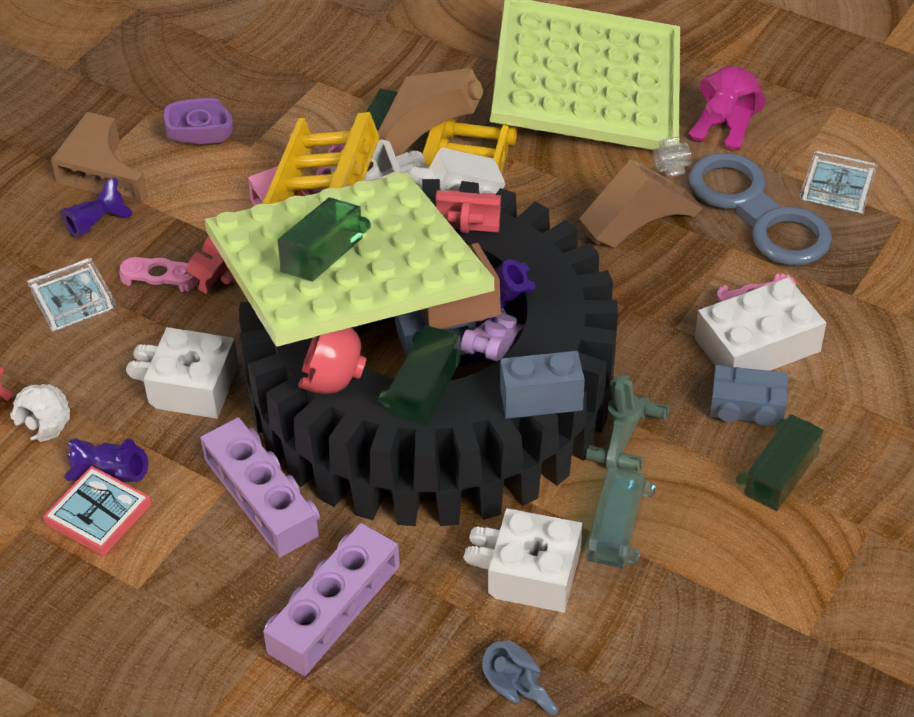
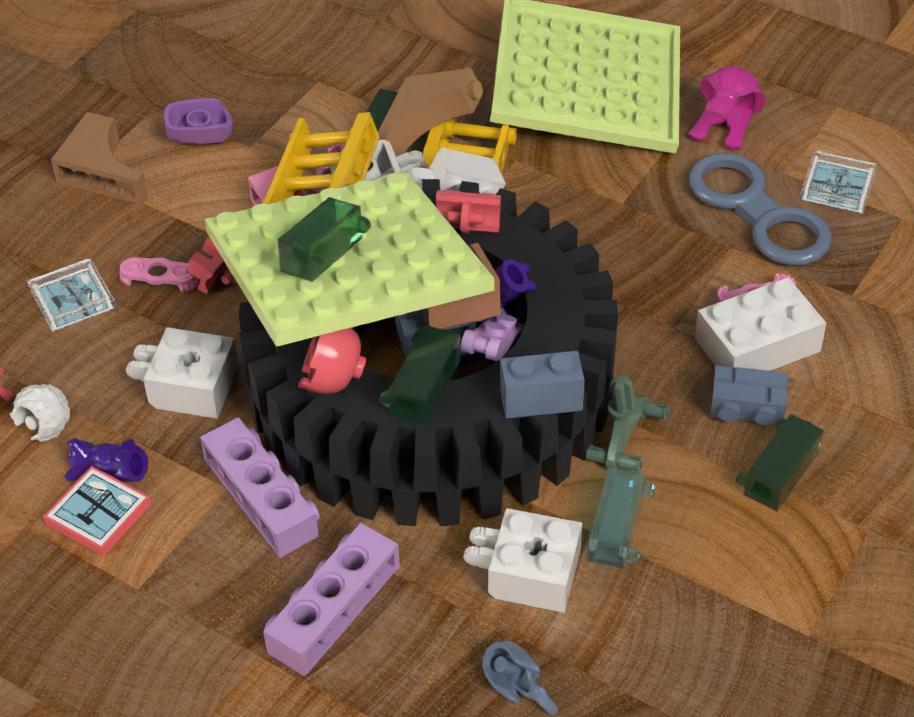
(84, 215): dark purple animal -> none
(633, 200): medium nougat arch -> none
(671, 157): clear gear -> none

